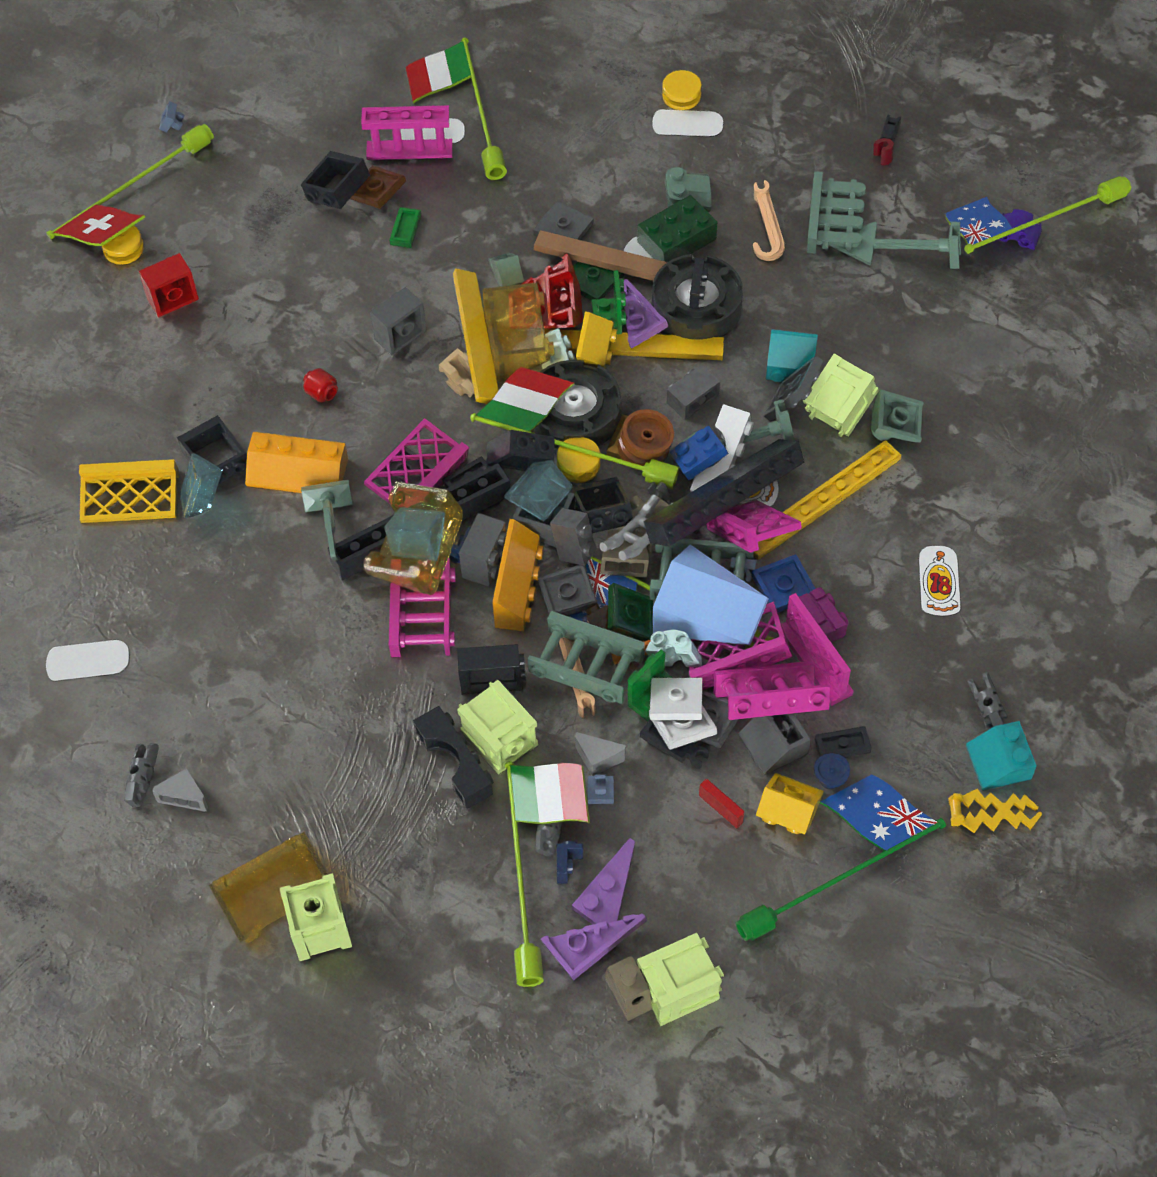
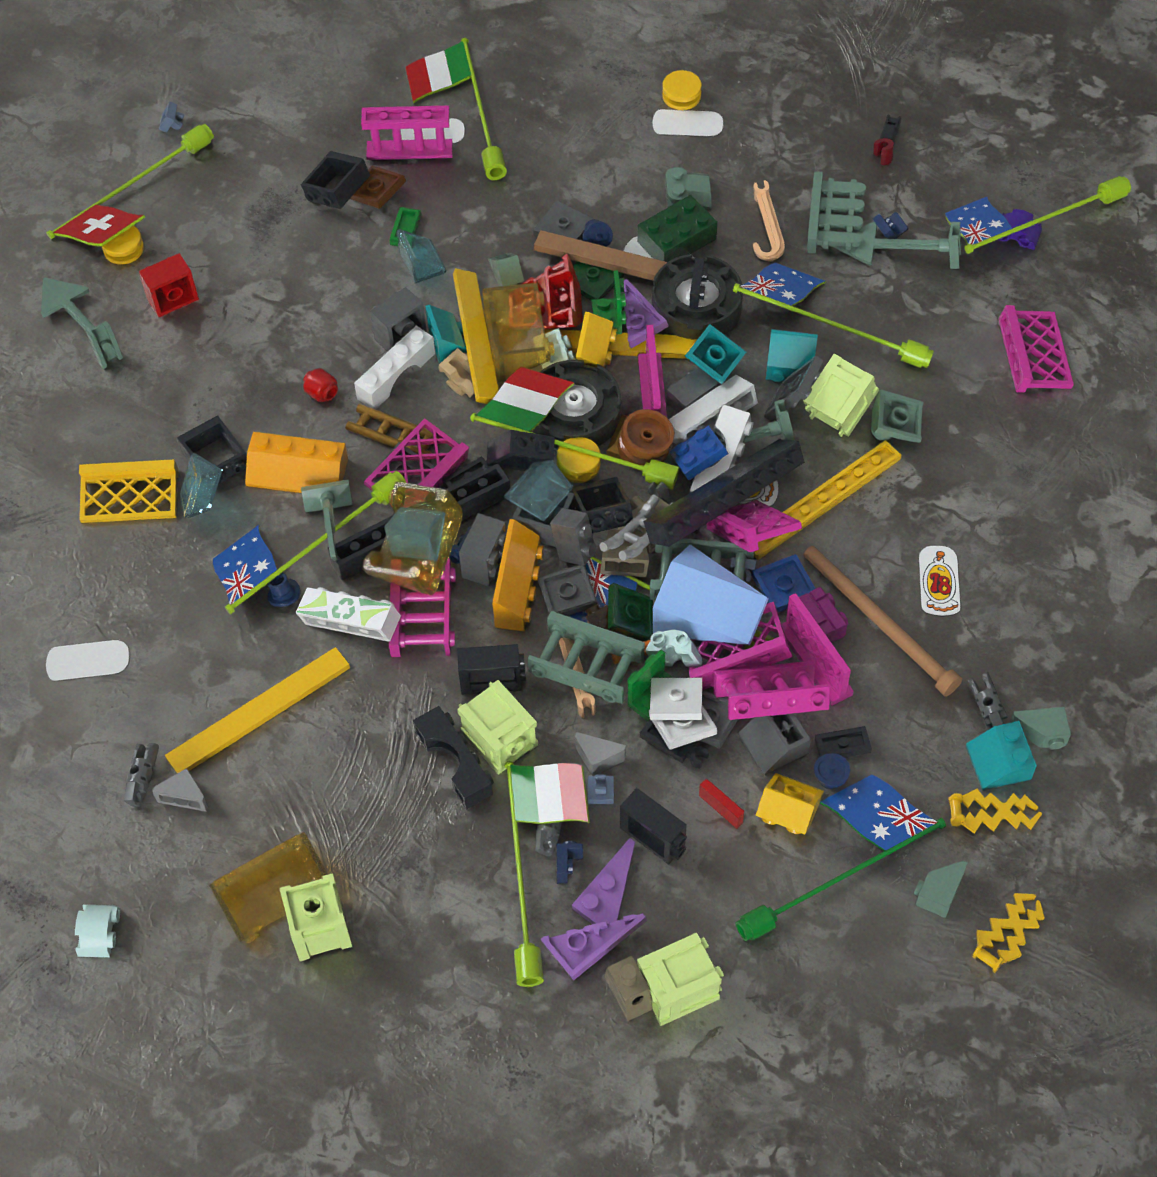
(60, 295): none -> sand green piece
(95, 930): none -> light aqua cylinder
(250, 564): none -> flag
(257, 711): none -> yellow tile
(283, 591): none -> dark blue piece
(348, 613): none -> white brick
(376, 383): none -> white arch
(387, 420): none -> pearl gold bar
(419, 256): none -> clear light blue slope
(445, 332): none -> teal slope
(597, 233): none -> dark blue piece
(651, 376): none -> dark pink fence
(653, 826): none -> black window
(705, 411): none -> white brick
(715, 354): none -> teal slope
(789, 287): none -> flag
(892, 226): none -> dark blue bracket
(940, 888): none -> sand green slope
(946, 680): none -> medium nougat piece
(985, 938): none -> yellow piece
(1018, 349): none -> dark pink fence
(1044, 726): none -> sand green slope

